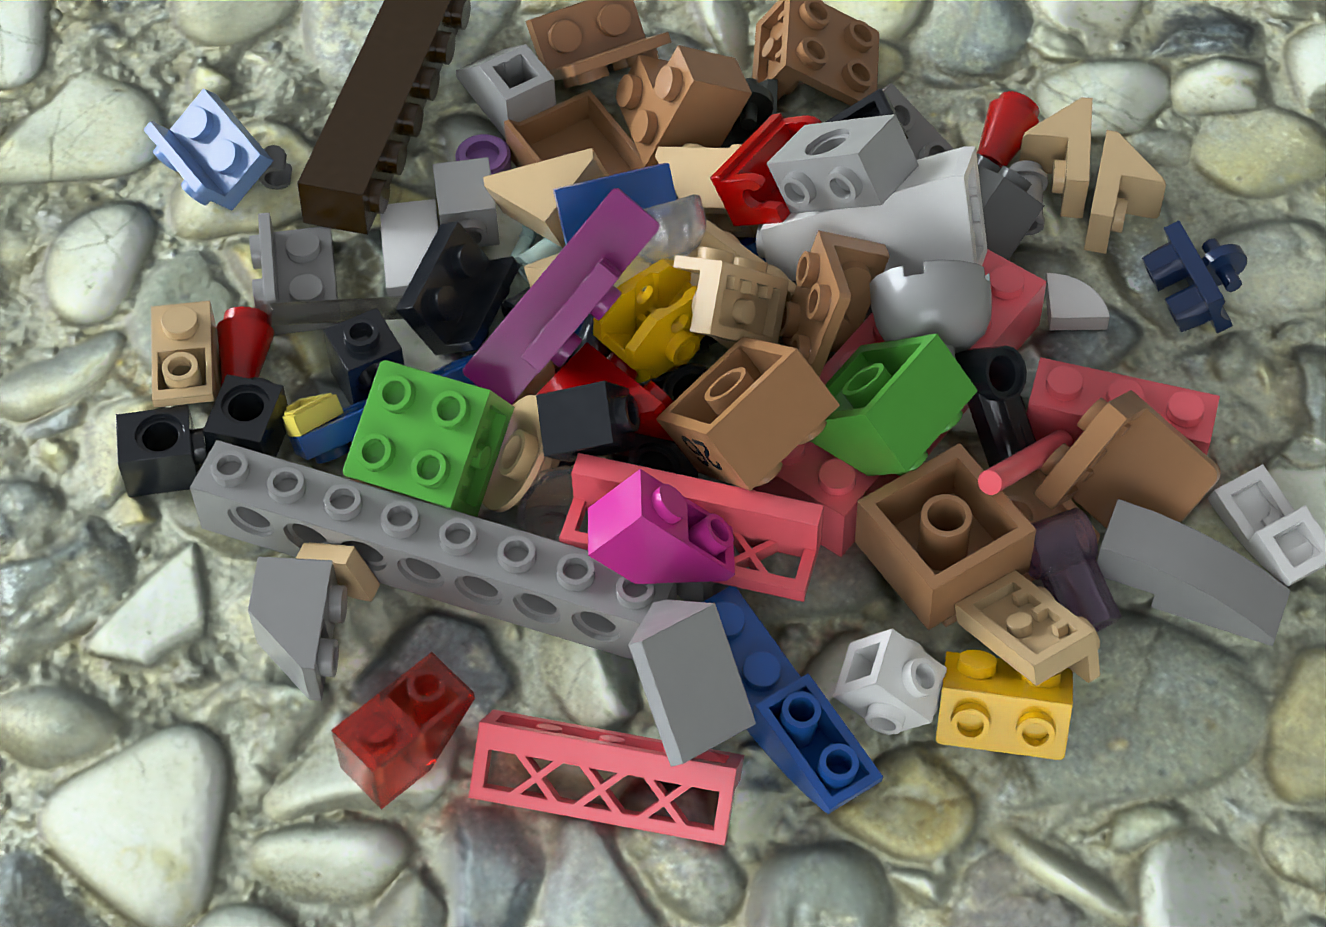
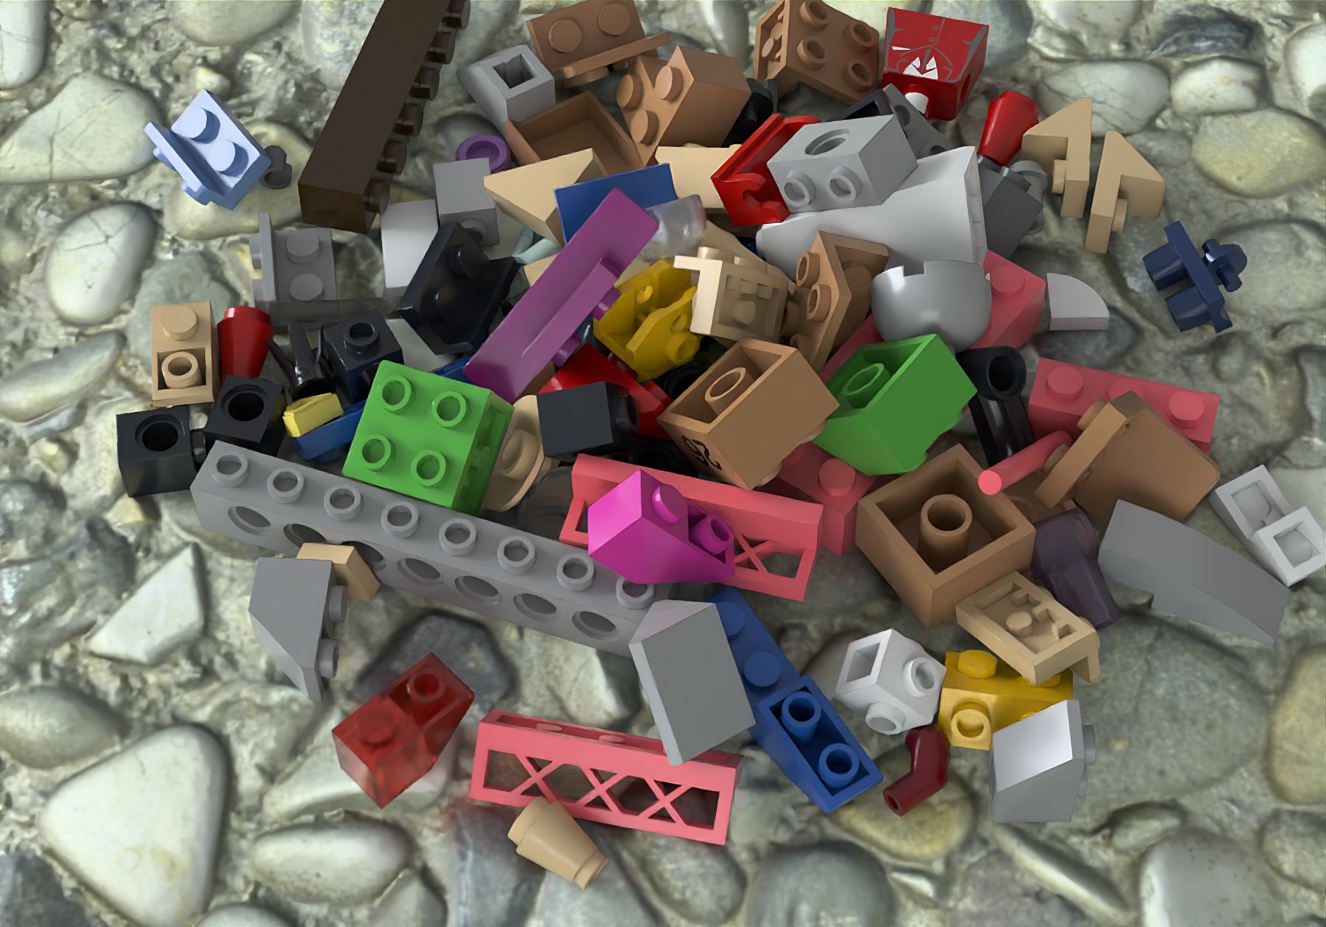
(312, 371): none -> black piece
(557, 842): none -> tan cone
(928, 770): none -> dark red arm
(933, 60): none -> red torso
(1040, 765): none -> light grey slope

